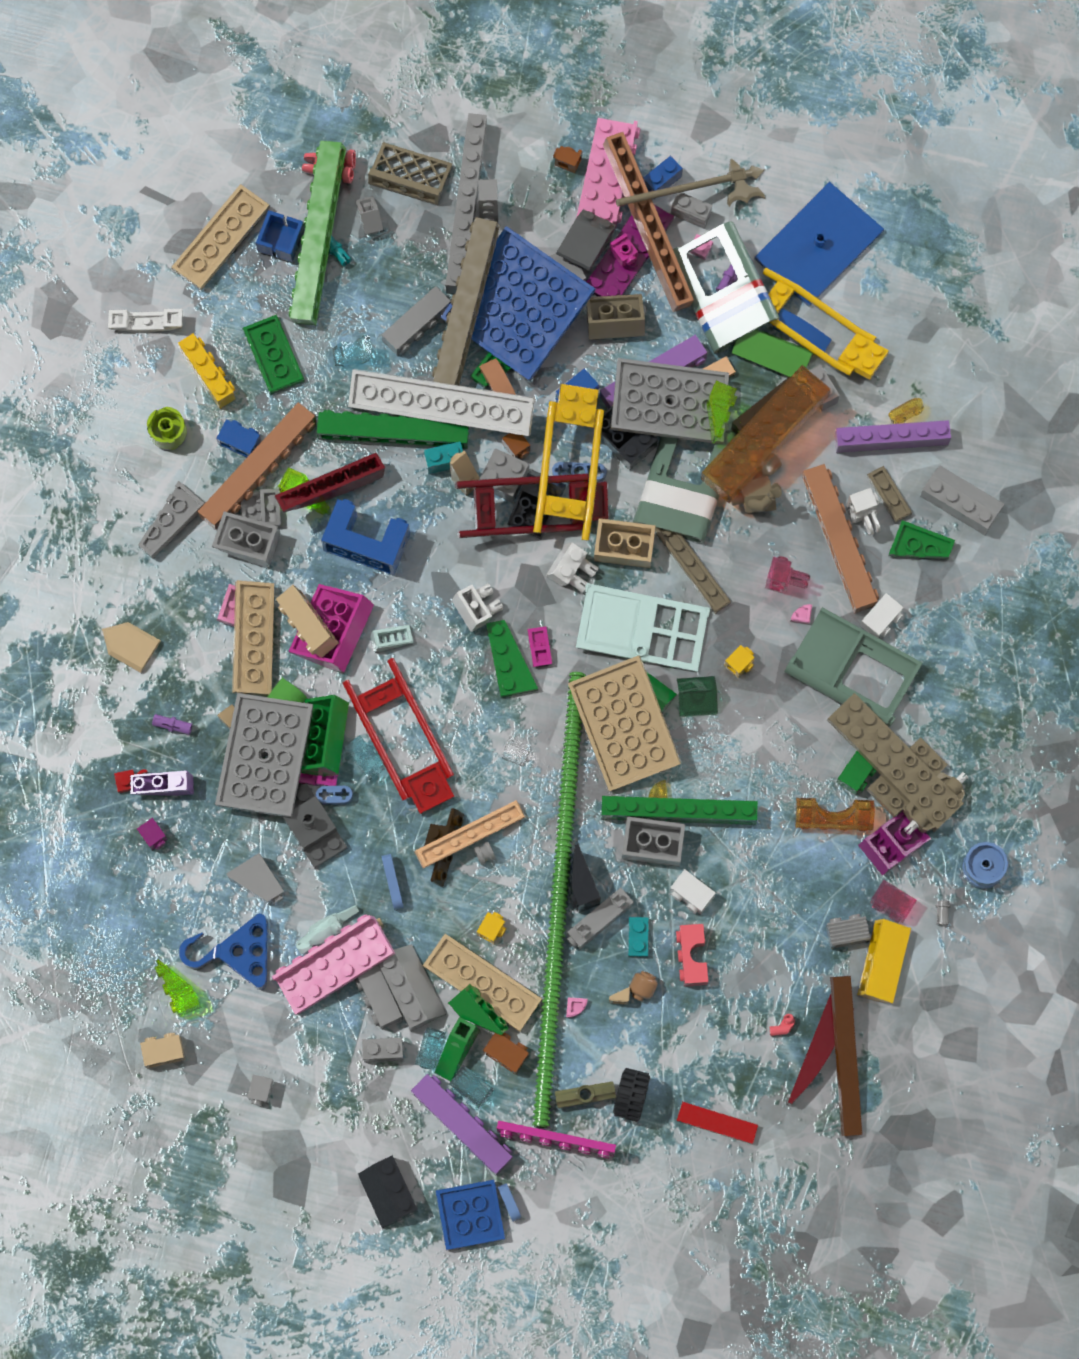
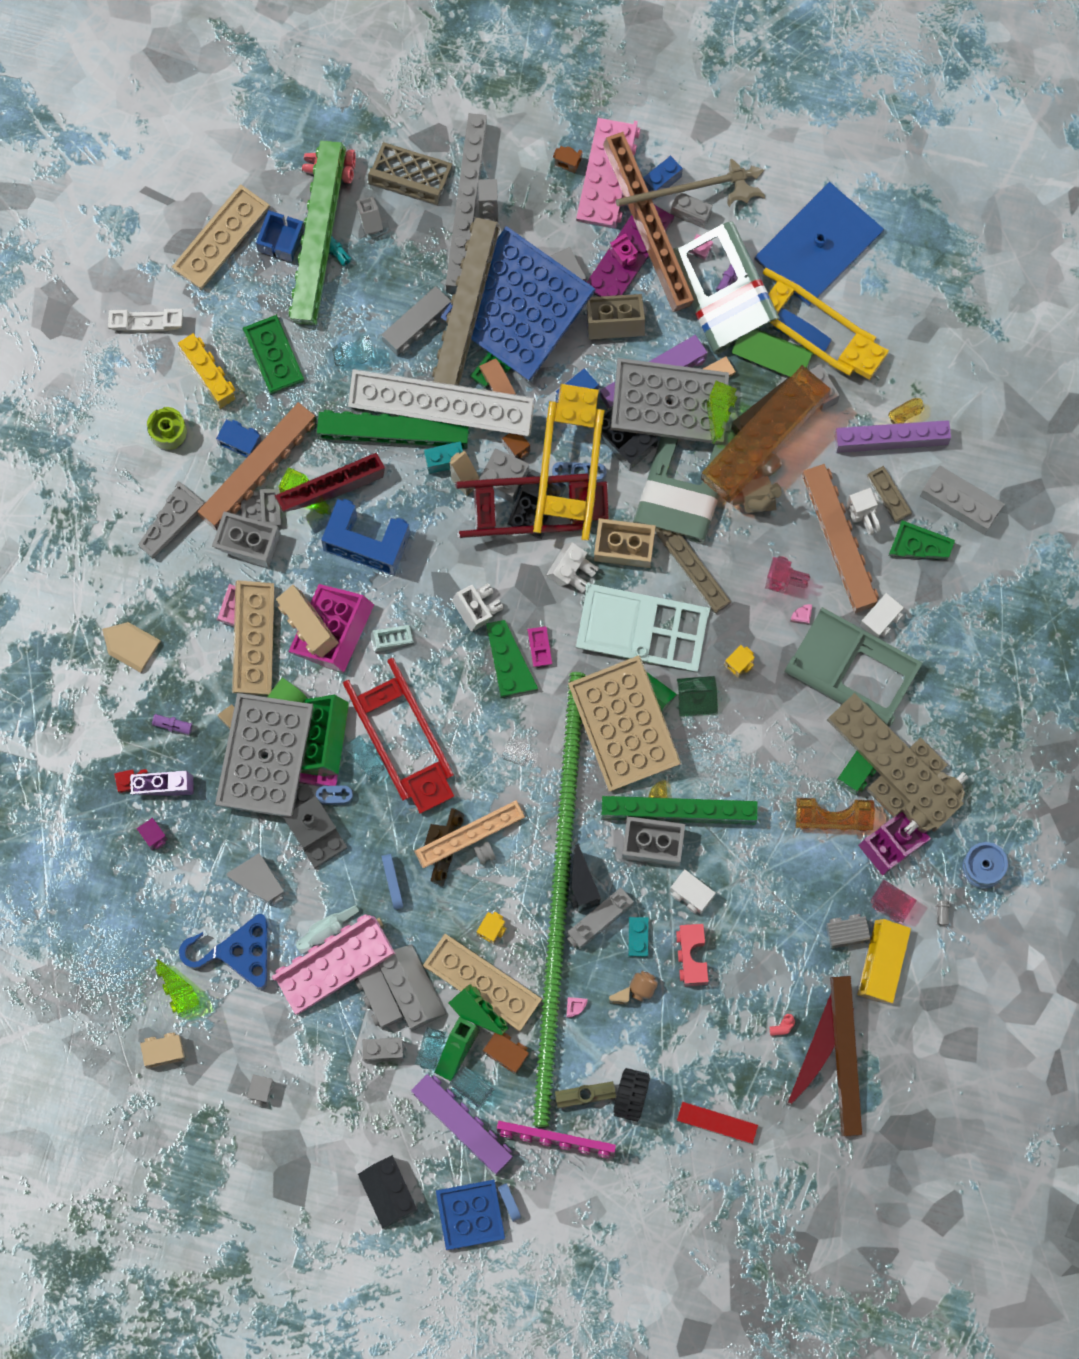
(586, 239): dark grey slope -> none

